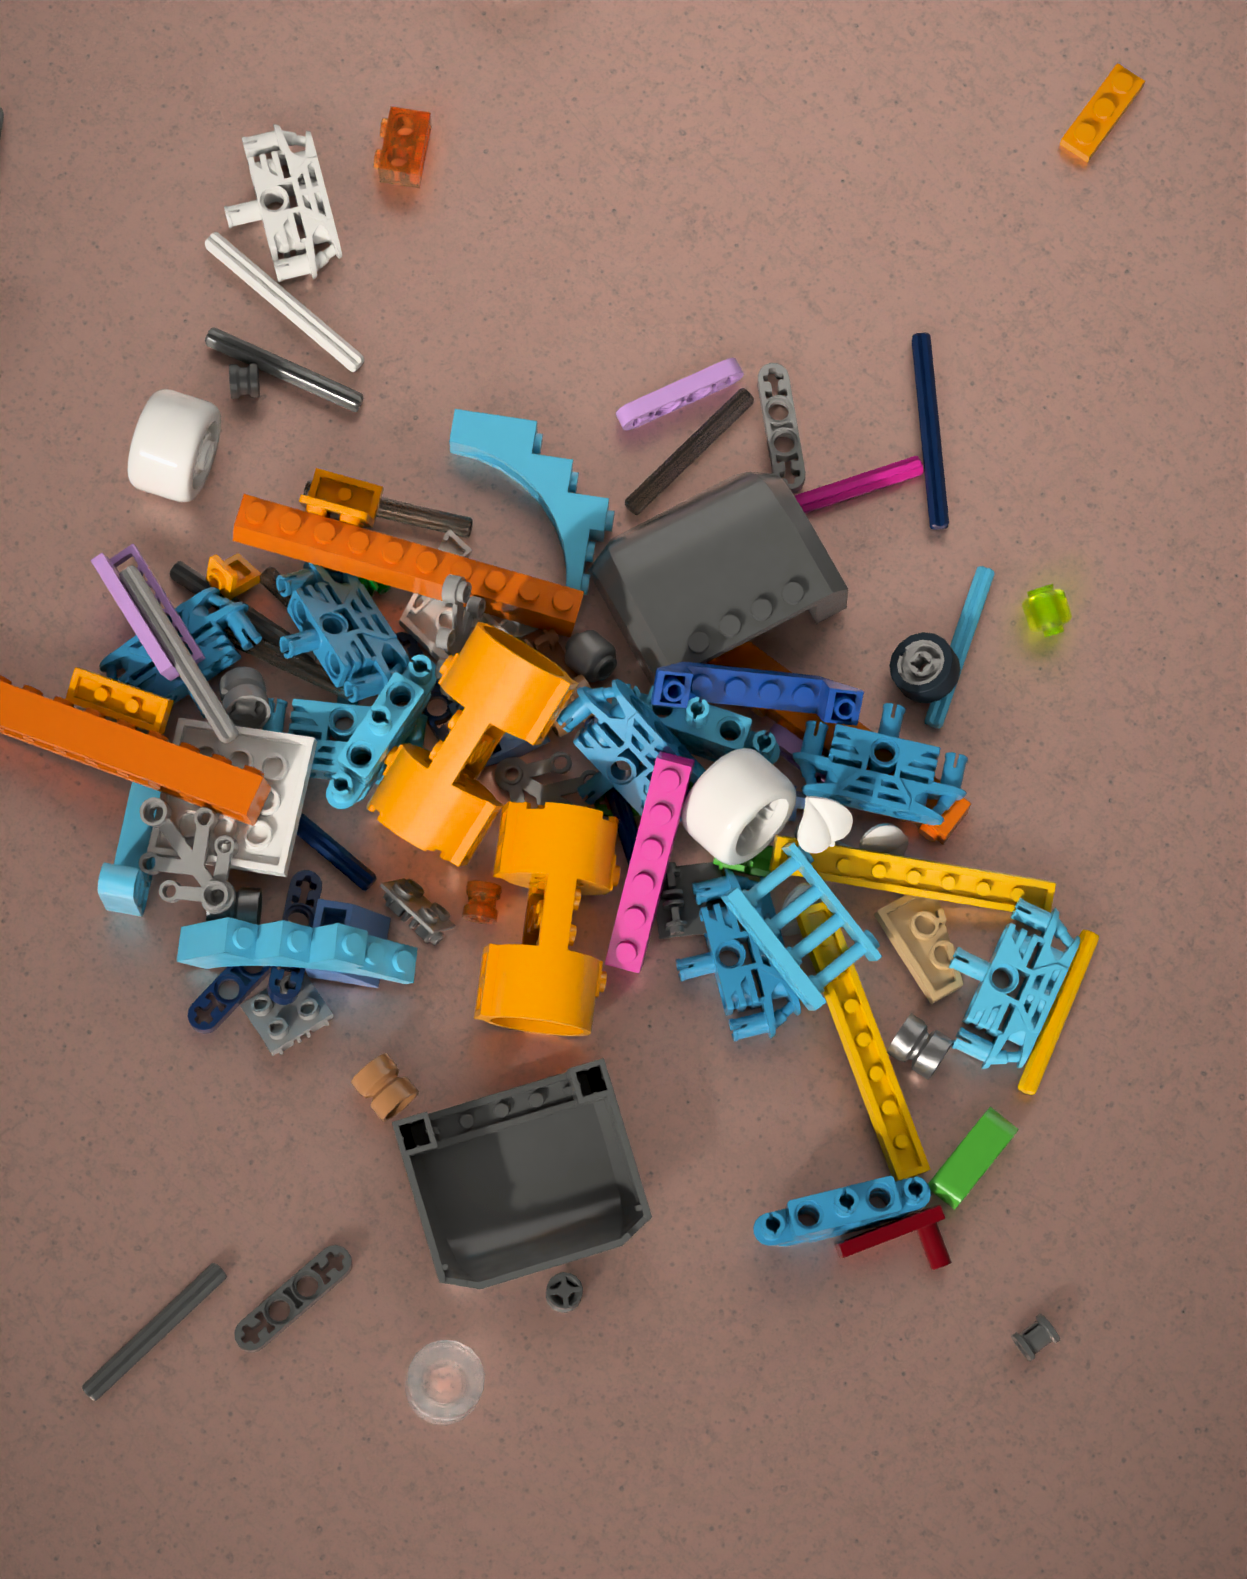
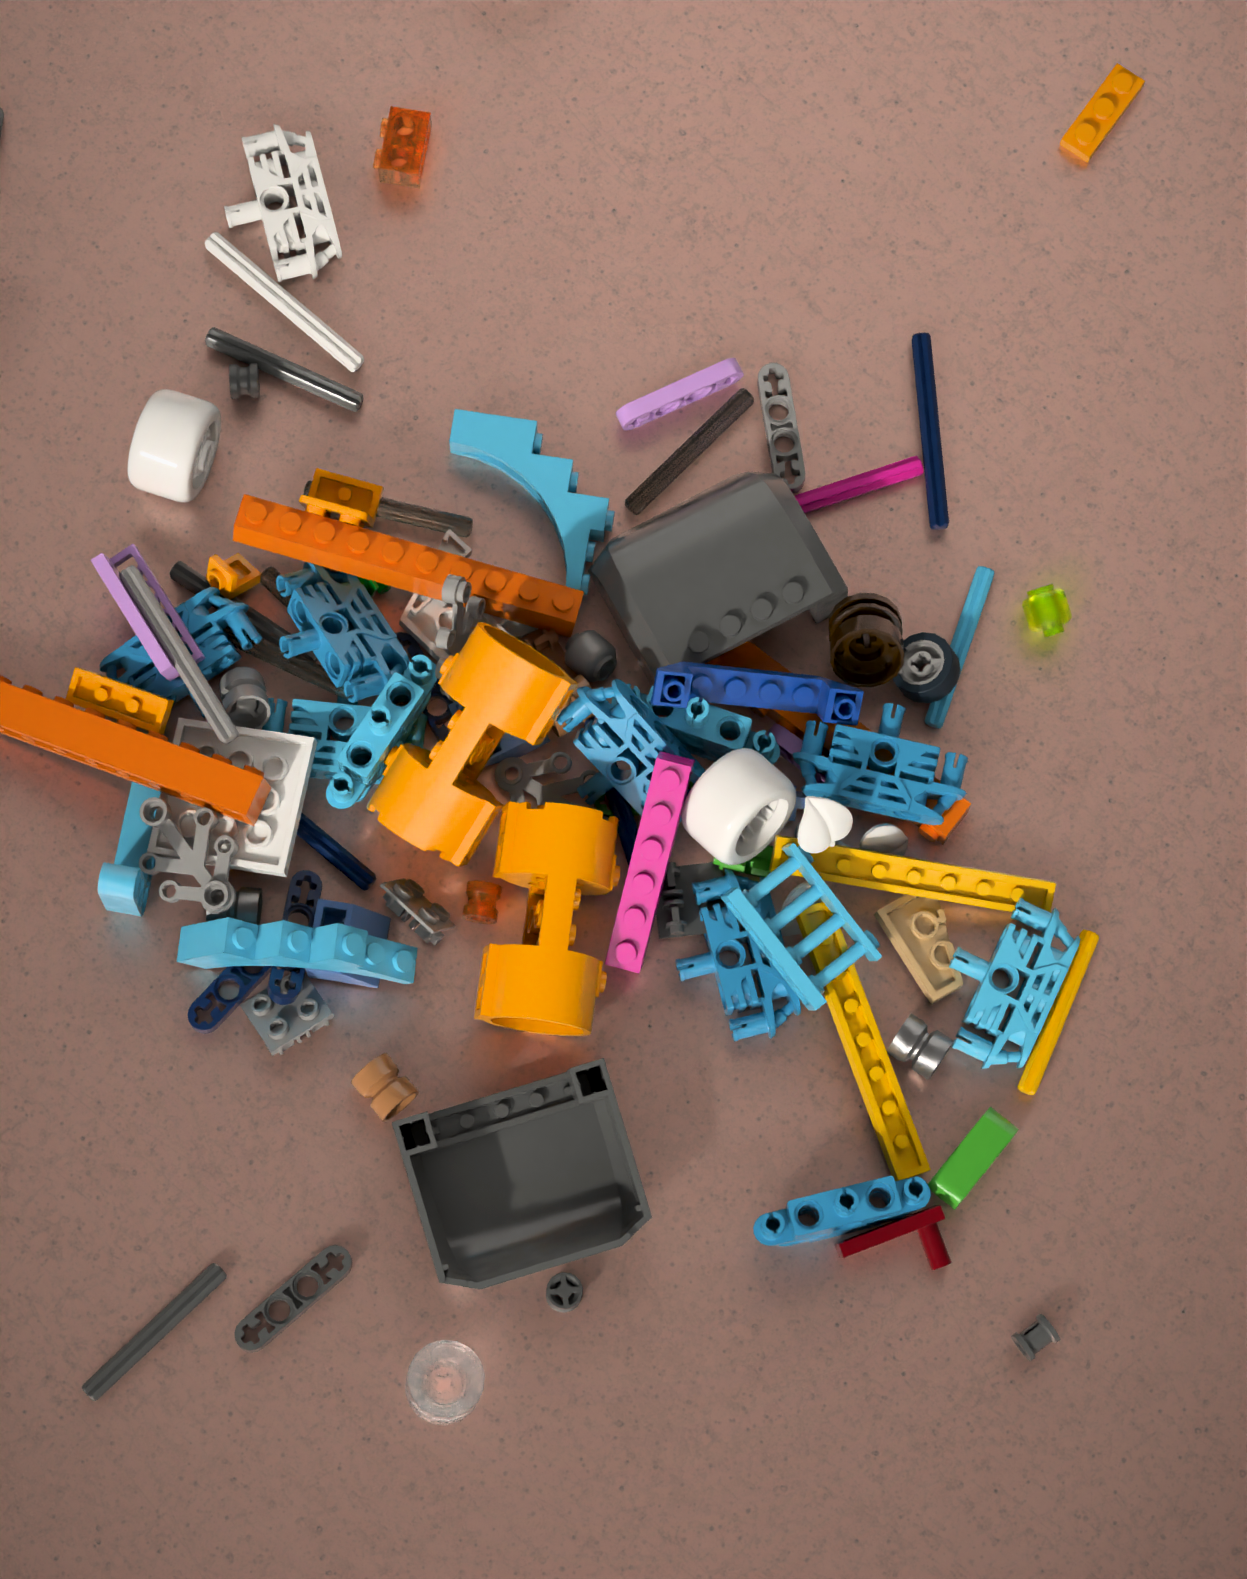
(866, 640): none -> dark brown wheel

